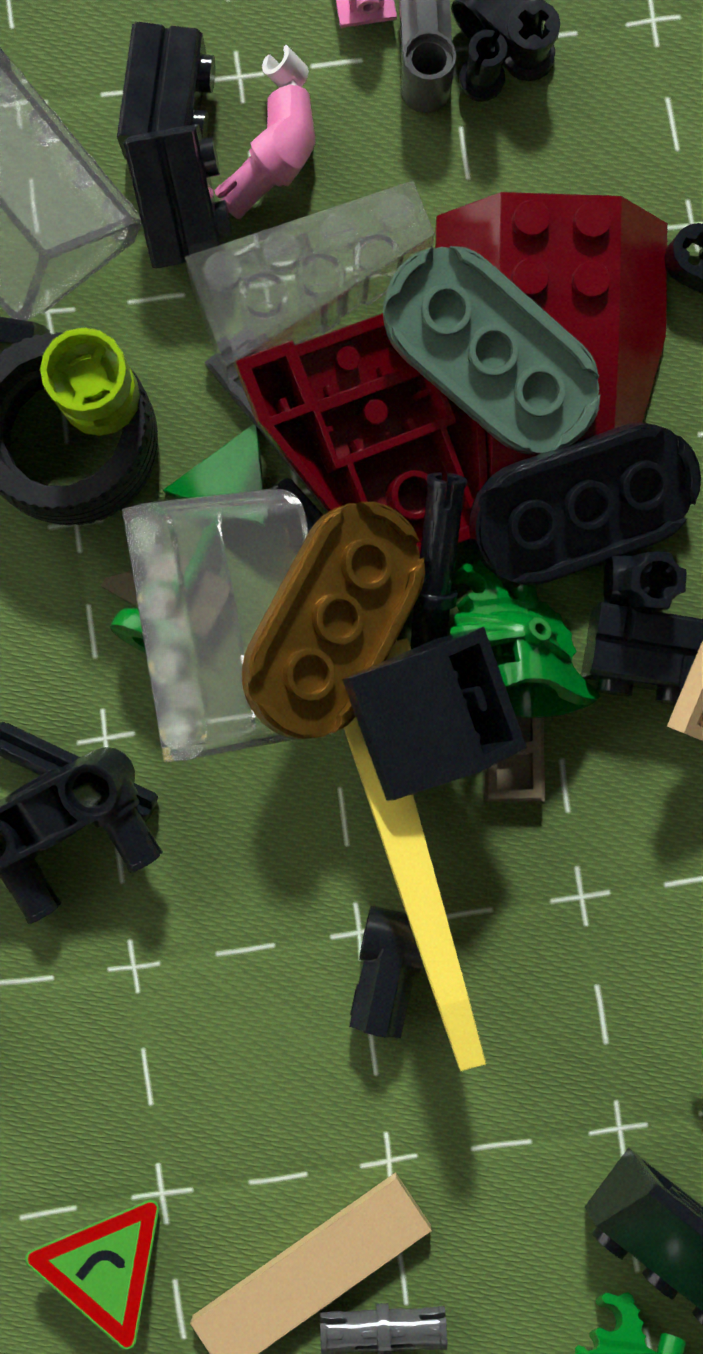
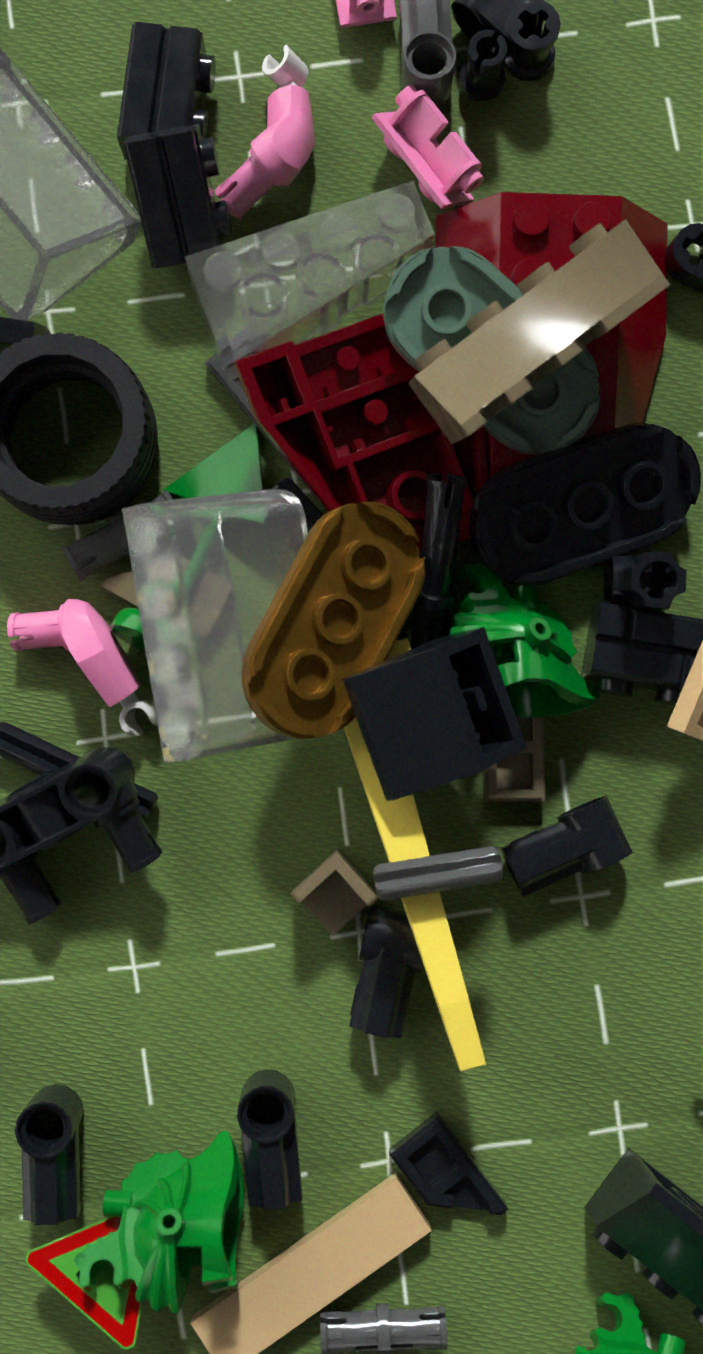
(51, 1157): none -> black piece
(81, 370): lime wheel -> none
(95, 650): none -> bright pink arm
(102, 545): none -> dark grey pin
(172, 1219): none -> green helmet
(270, 1143): none -> black piece
(334, 892): none -> dark tan panel
(438, 873): none -> dark grey axle
(444, 170): none -> bright pink hinge
(444, 1169): none -> black tile
(538, 331): none -> dark tan wedge
(580, 841): none -> black piece

